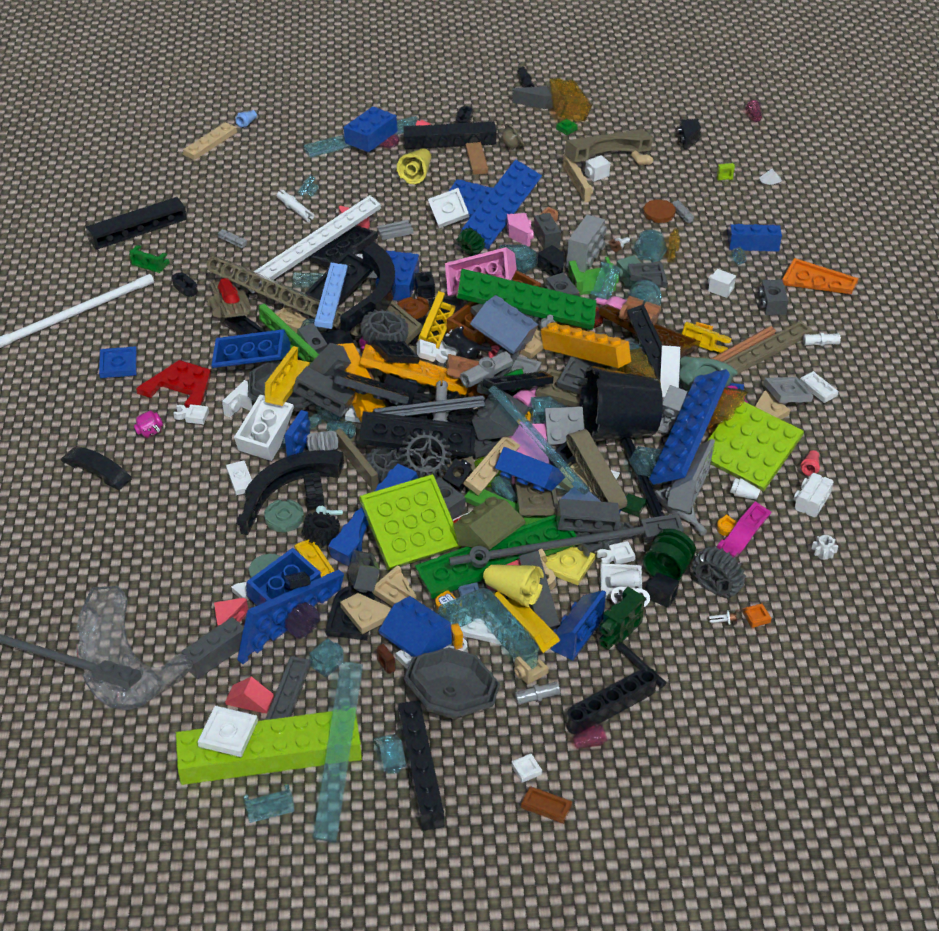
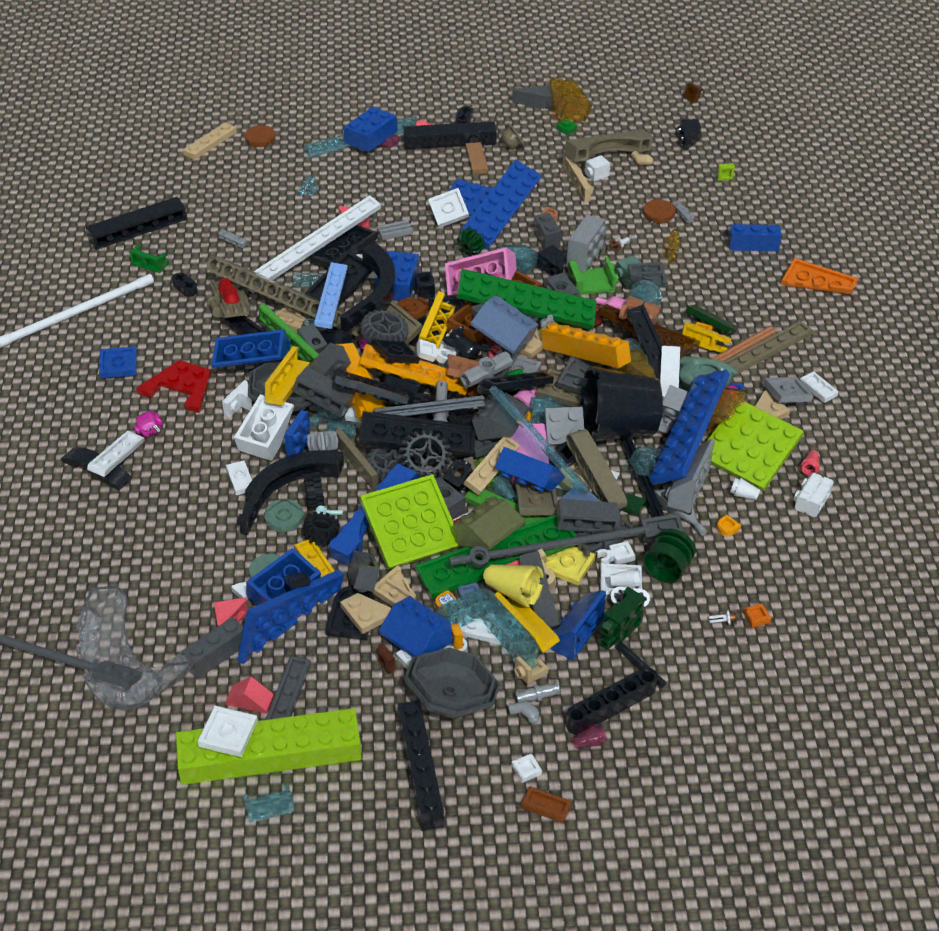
(115, 453): none -> white tile
(193, 414): white plate -> none
(245, 118): light blue cone -> none
(260, 135): none -> dark orange tile
(291, 202): white pin -> none
(302, 620): clear purple gear -> none
(326, 657): clear light blue brick -> none
(338, 752): clear light blue tile -> none
(390, 753): clear light blue slope -> none
(414, 166): light yellow cone -> none
(519, 228): bright pink slope -> none
(525, 78): black pin -> none
(525, 708): none -> light grey arm
(606, 280): clear light blue hinge -> none
(650, 245): clear light blue cone -> none
(662, 589): black brick -> none
(692, 92): none -> reddish brown tile
(711, 319): none -> dark green tile
(718, 572): dark grey gear -> none
(721, 283): white brick -> none
(739, 255): clear light blue tile -> none
(745, 529): dark pink piece -> none
(754, 109): clear pink cone -> none
(770, 178): white tile -> none
(773, 297): dark grey brick -> none
(821, 339): white pin -> none
(824, 547): white gear -> none

